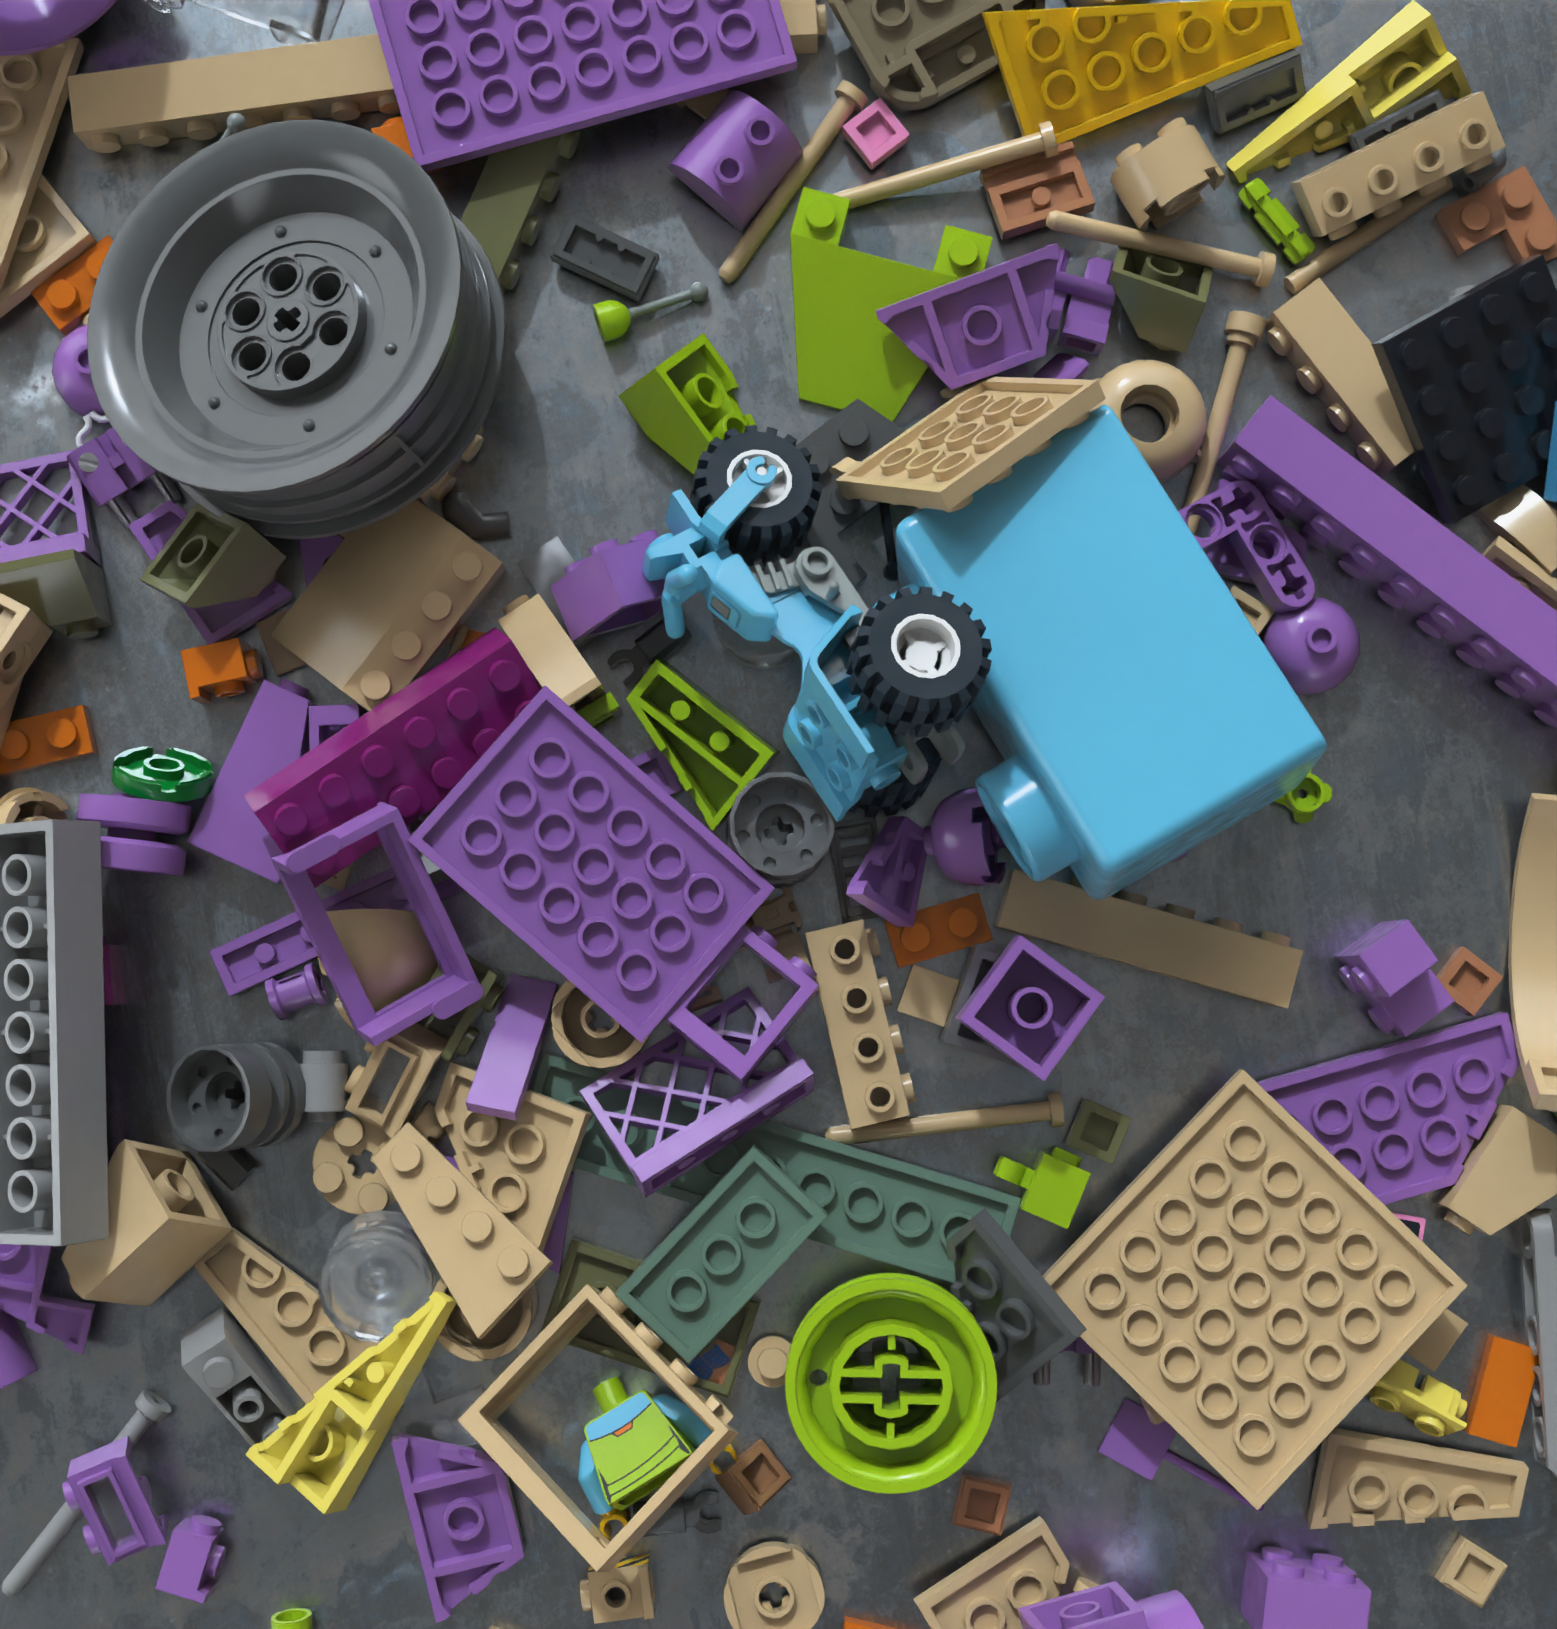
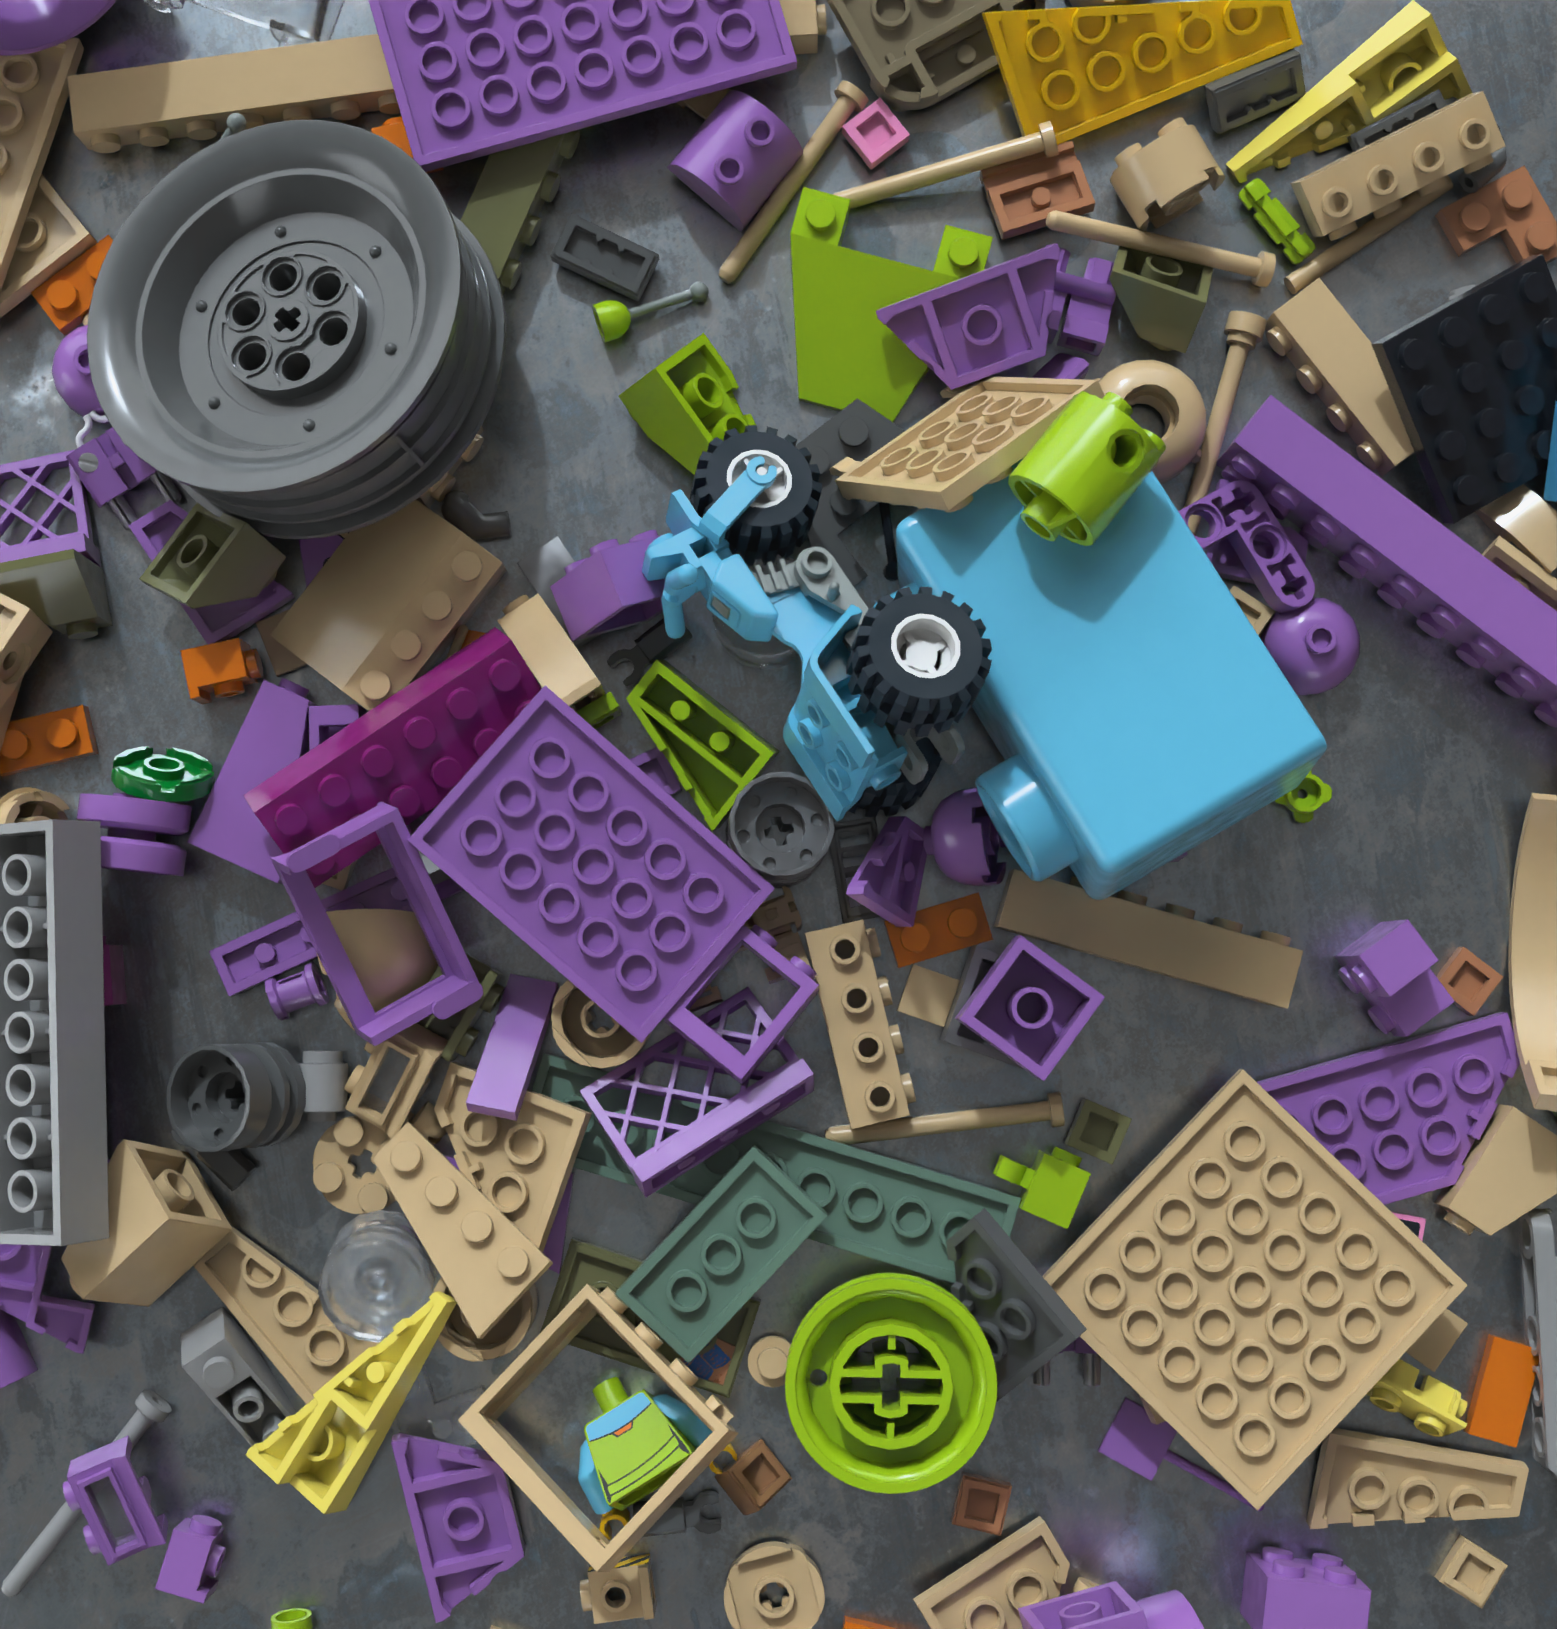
(1084, 468): none -> lime cylinder

